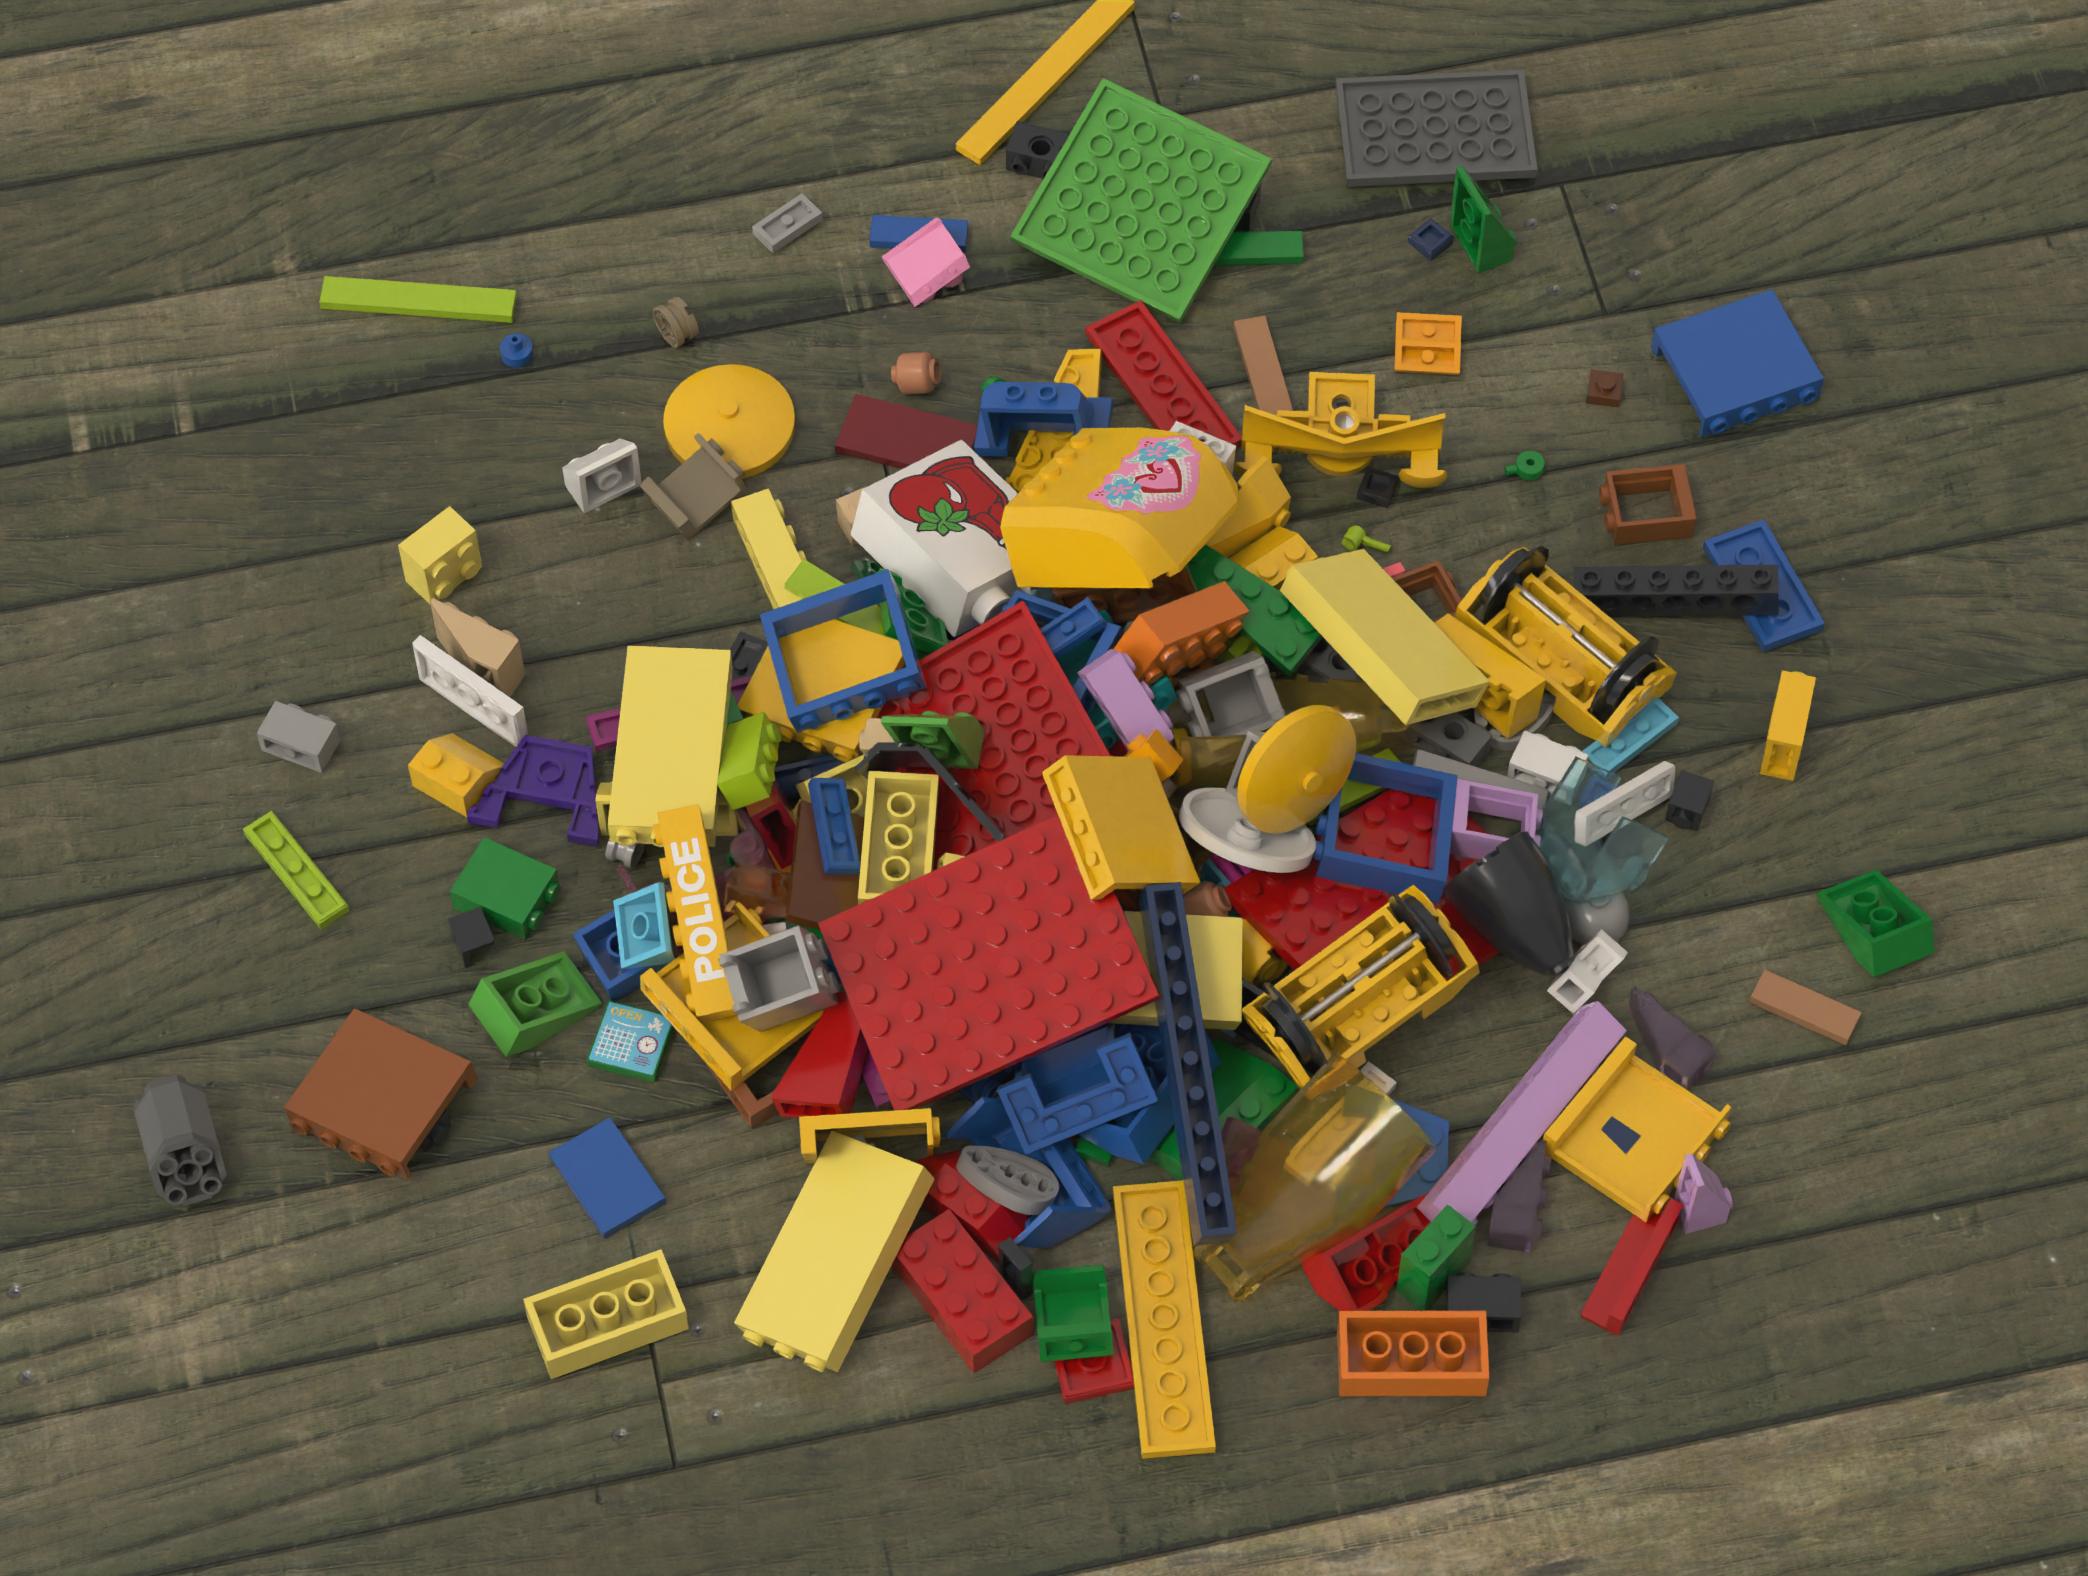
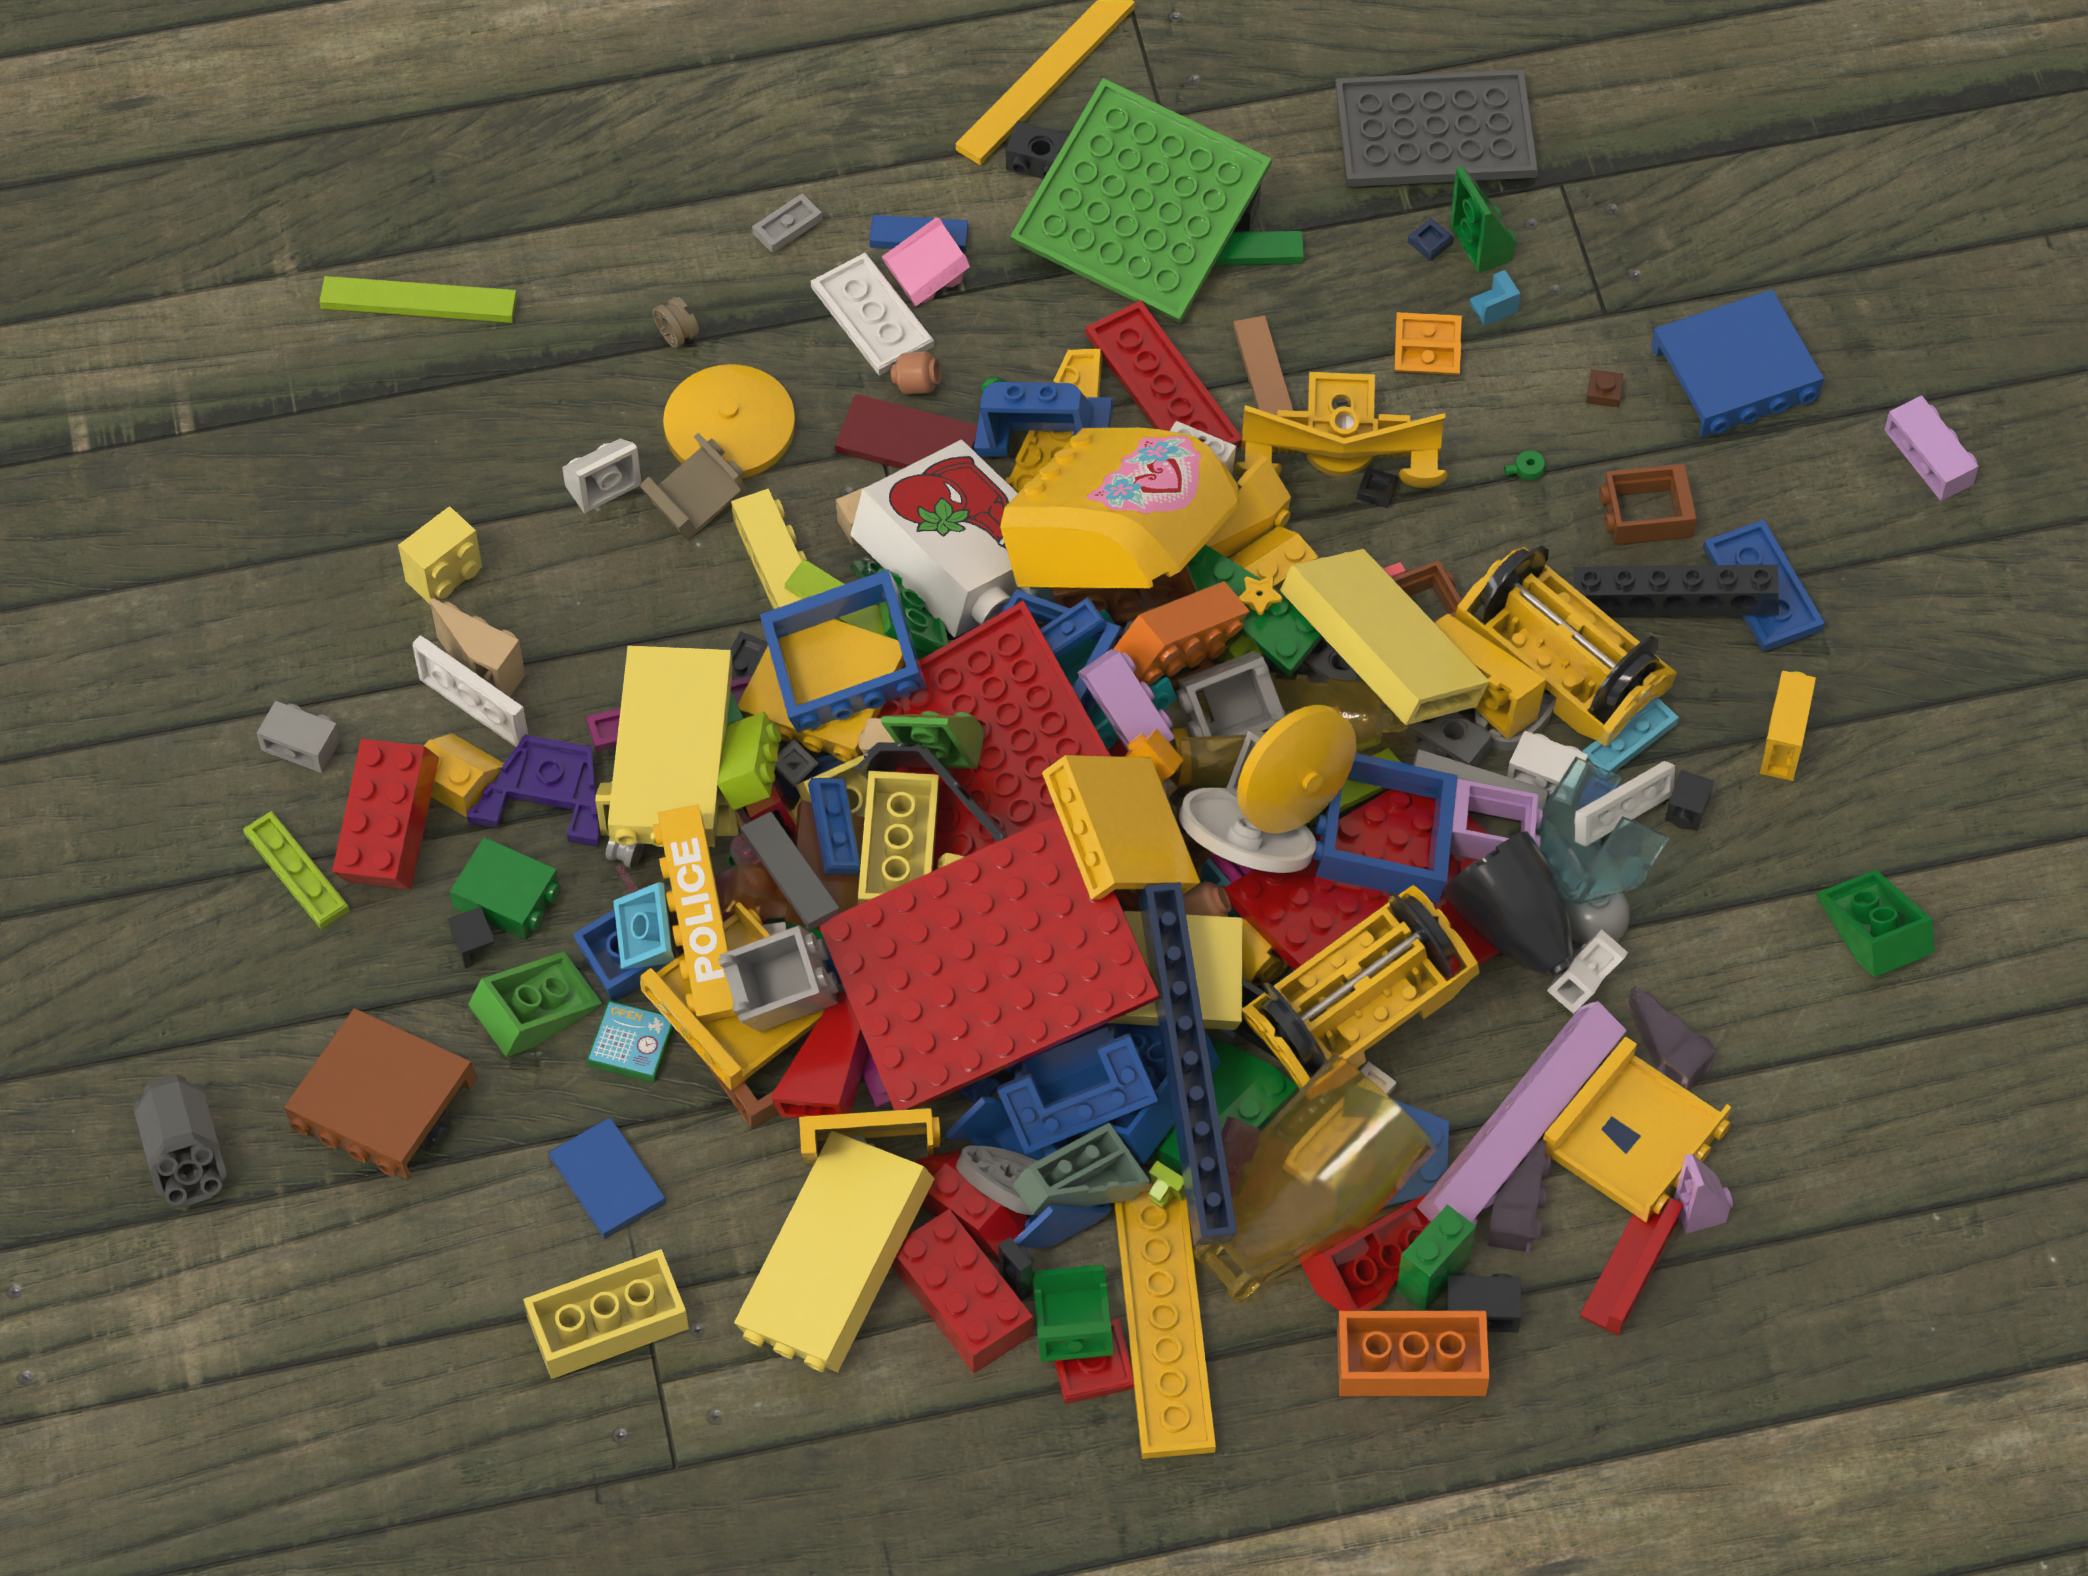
(385, 814): none -> red brick
(516, 350): blue tile -> none
(790, 870): none -> dark grey tile
(794, 763): none -> dark grey tile
(871, 312): none -> white tile
(1083, 1174): none -> sand green wedge
(1166, 1185): none -> lime tile
(1262, 602): none -> yellow plate
(1357, 536): lime hand -> none
(1498, 302): none -> dark azure panel
(1805, 1007): medium nougat tile -> none
(1931, 447): none -> lavender brick

